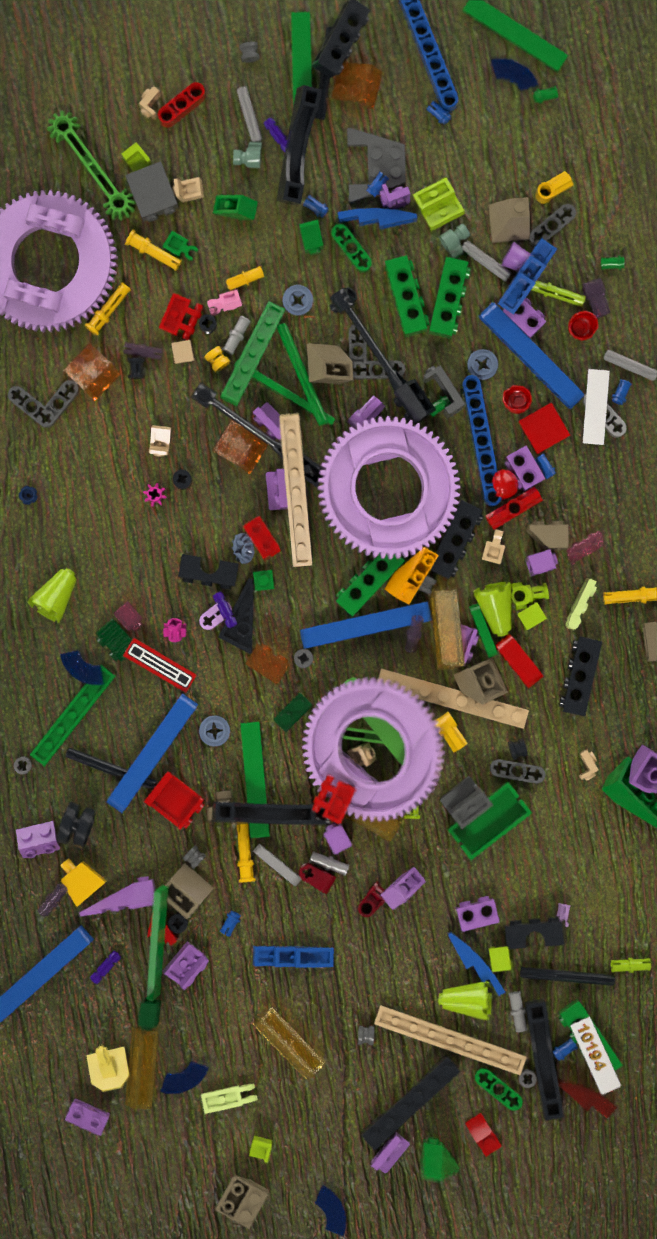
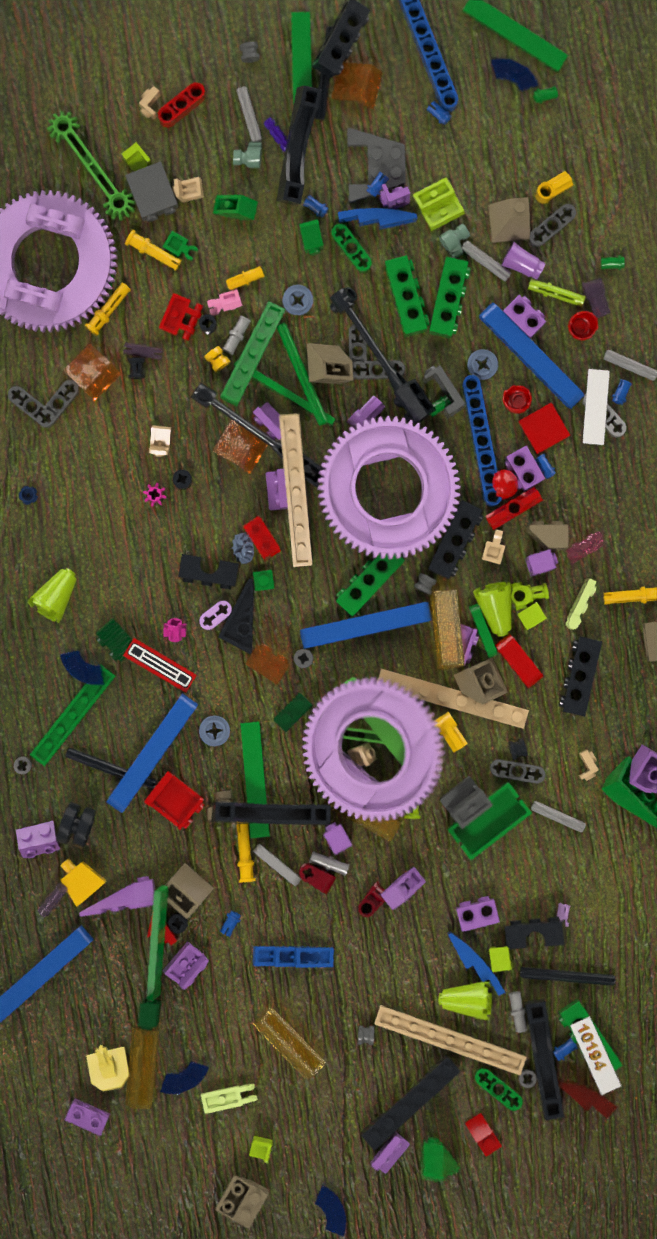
(105, 967): dark purple axle -> none
(129, 617): clear pink brick -> none
(182, 351): tan slope -> none
(194, 857): dark grey wheel -> none
(225, 610): dark purple axle -> none
(339, 802): red plate -> none
(411, 575): light orange slope -> none
(414, 634): clear purple pin -> none
(527, 276): blue slope -> none
(558, 816): none -> light grey axle
(630, 965): lime pin -> none

